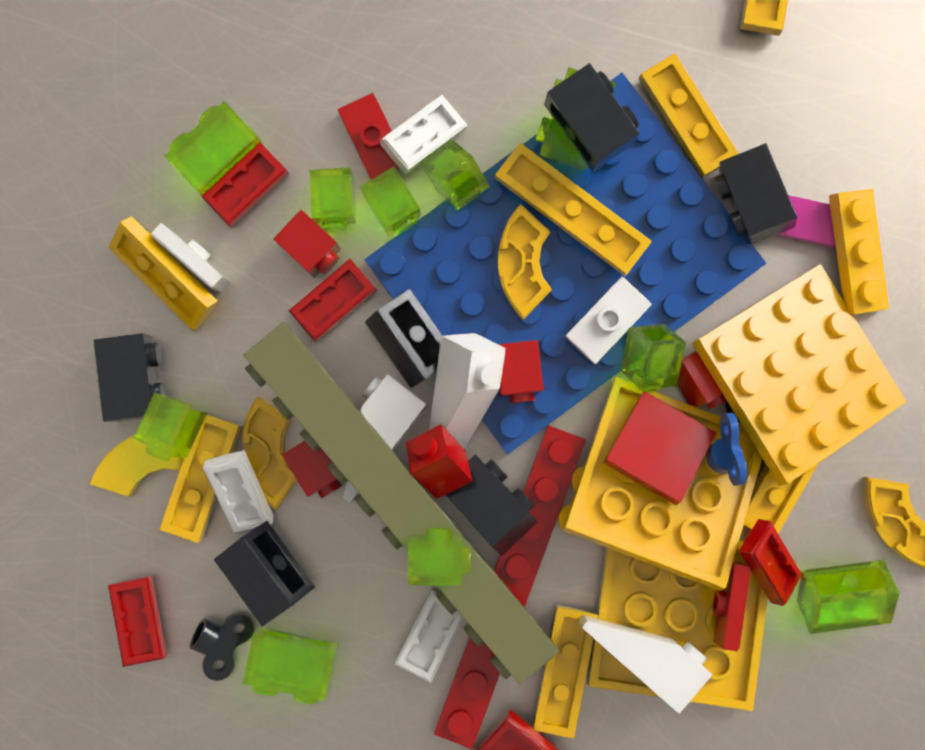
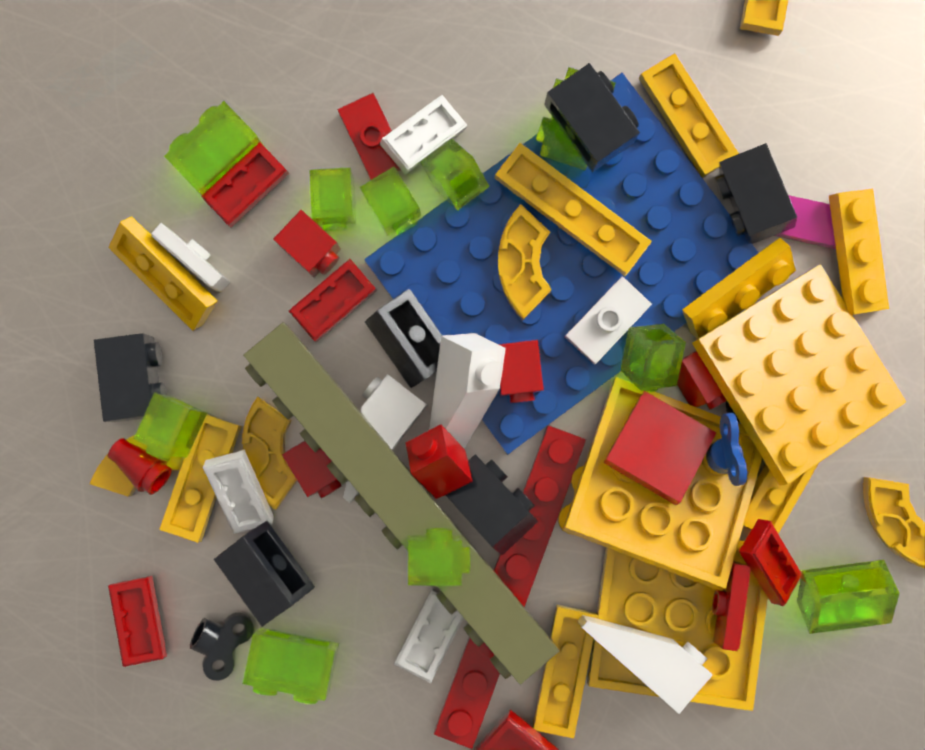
(141, 468): none -> red cone
(740, 288): none -> yellow plate

